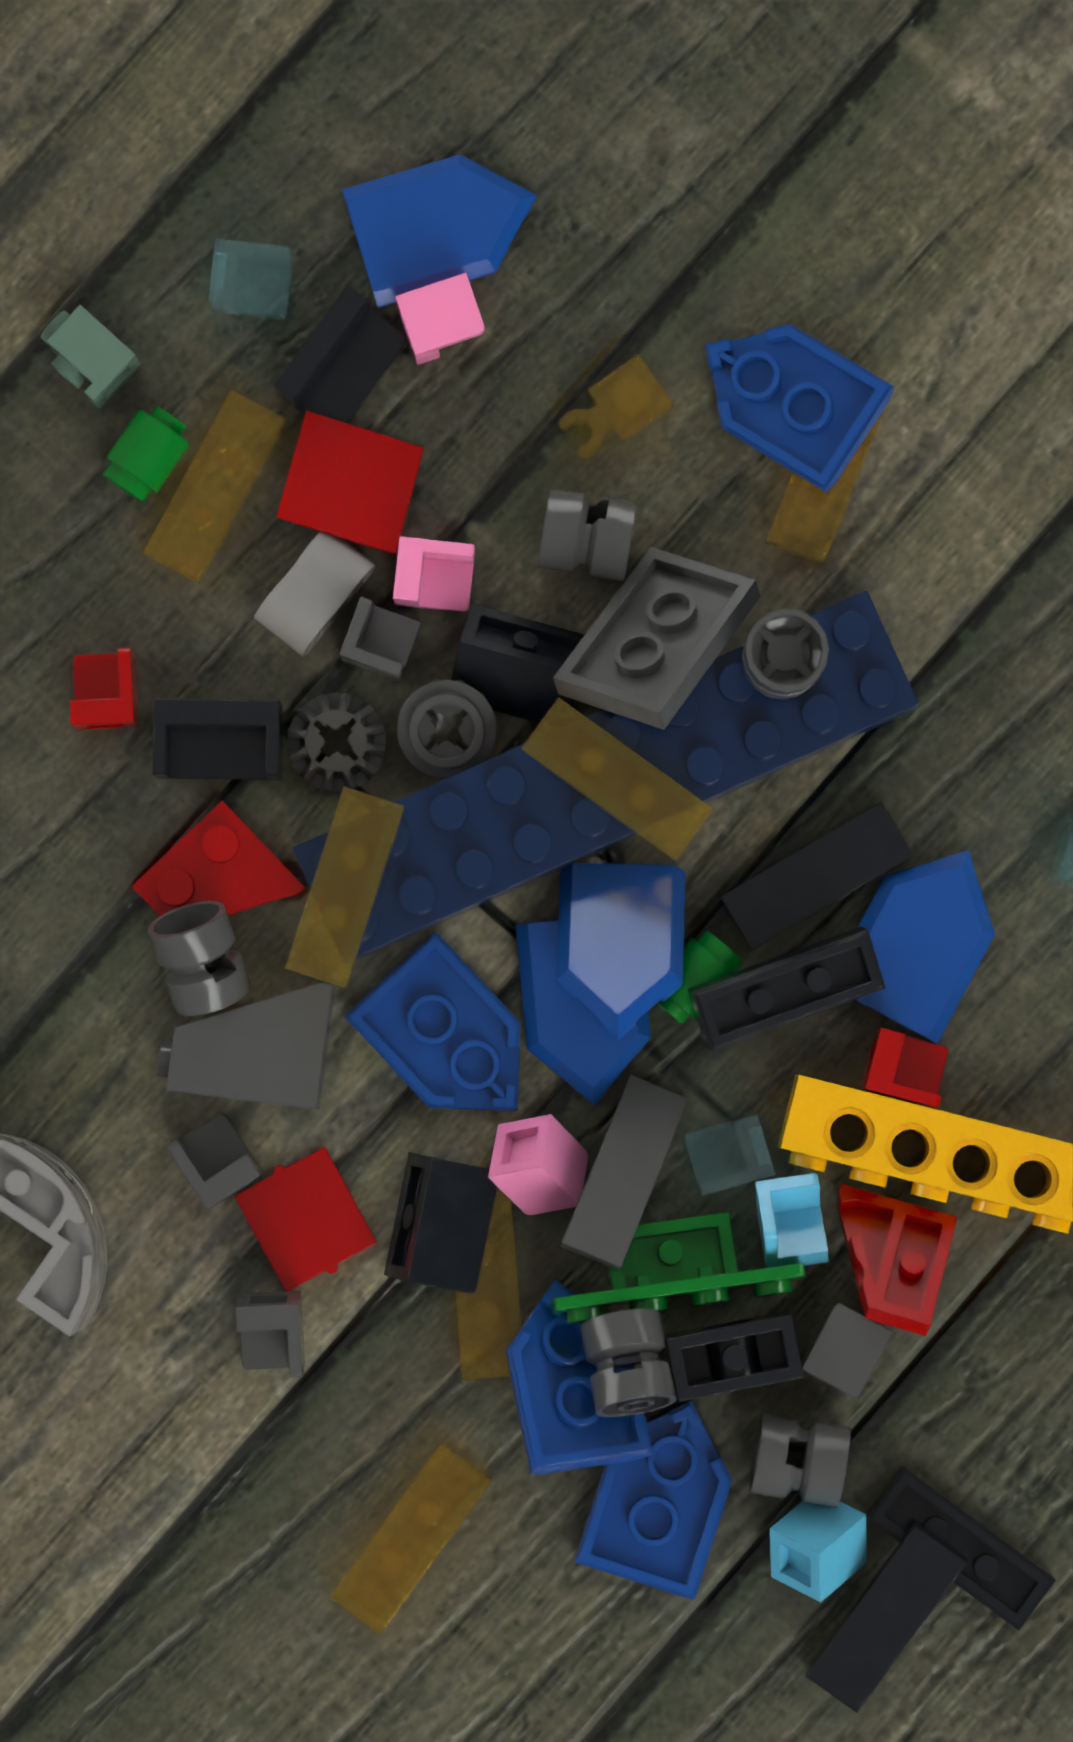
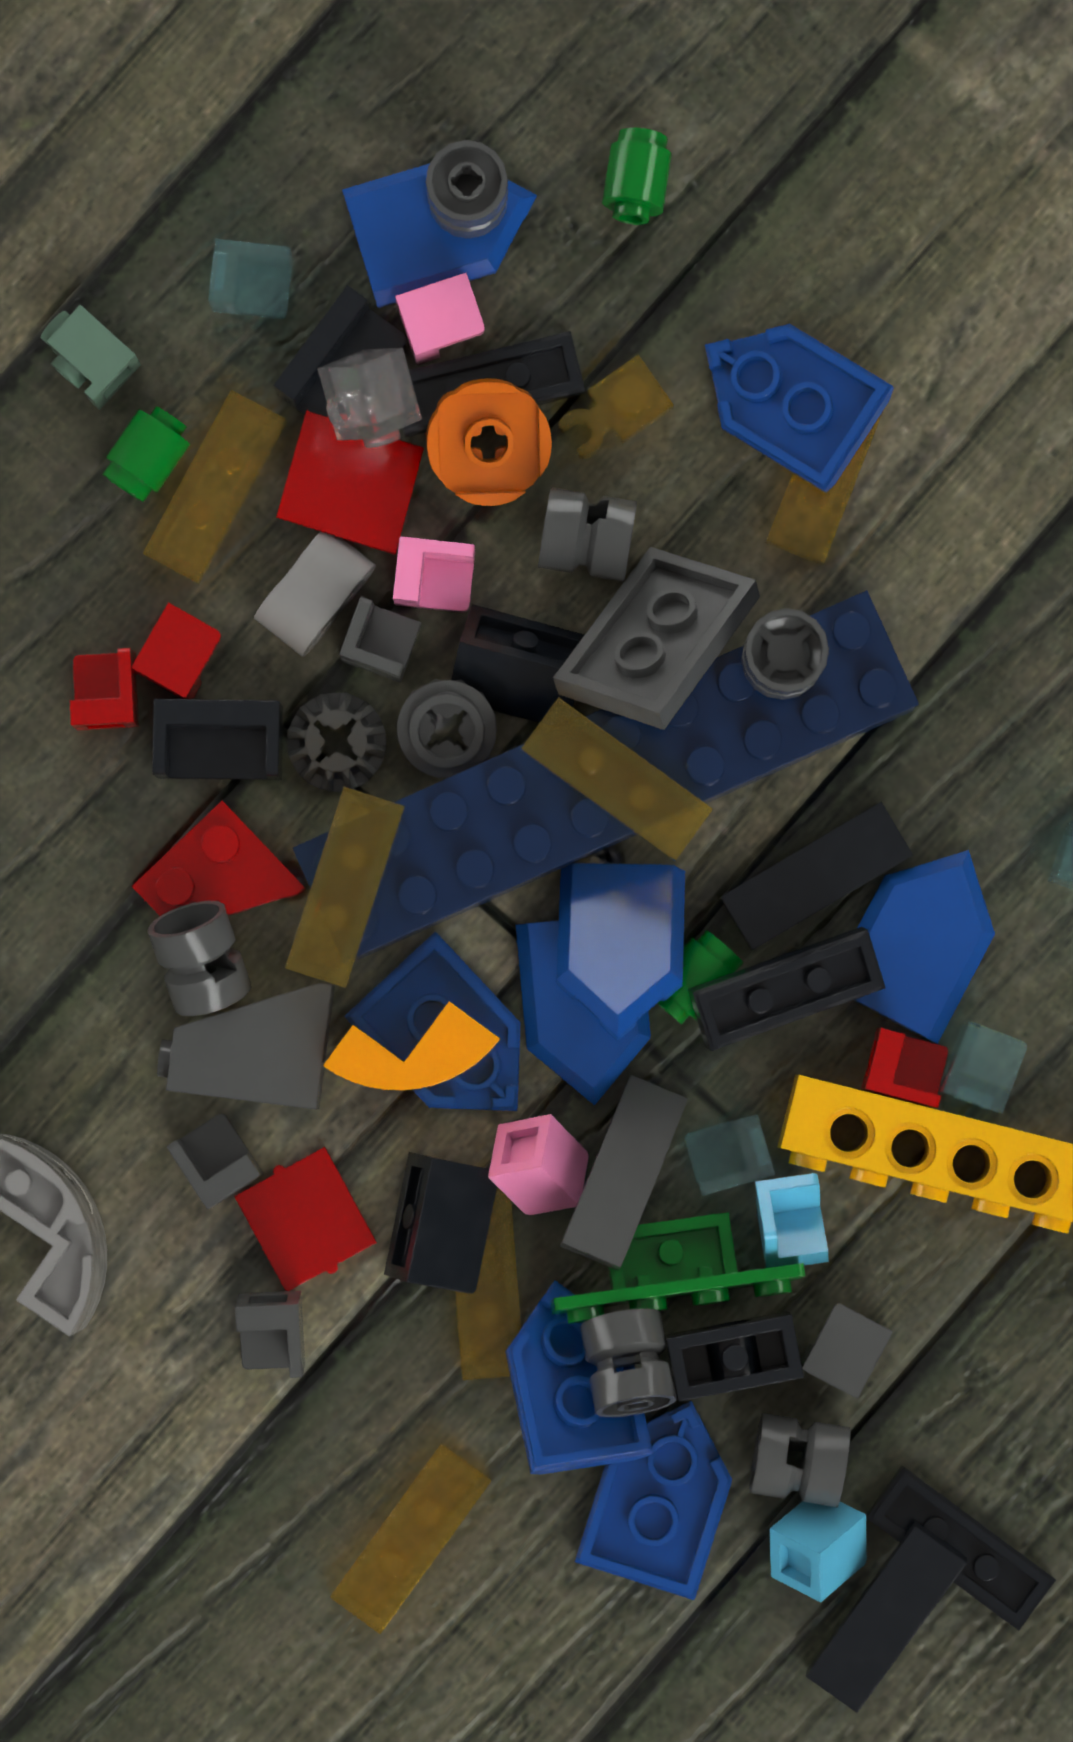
(177, 652): none -> red panel
(370, 396): none -> clear brick
(444, 1052): none -> light orange brick
(462, 416): none -> orange plate
(467, 189): none -> dark grey wheel
(540, 366): none -> black tile
(637, 175): none -> green brick
(895, 1256): red wing -> none
(983, 1067): none -> clear light blue panel

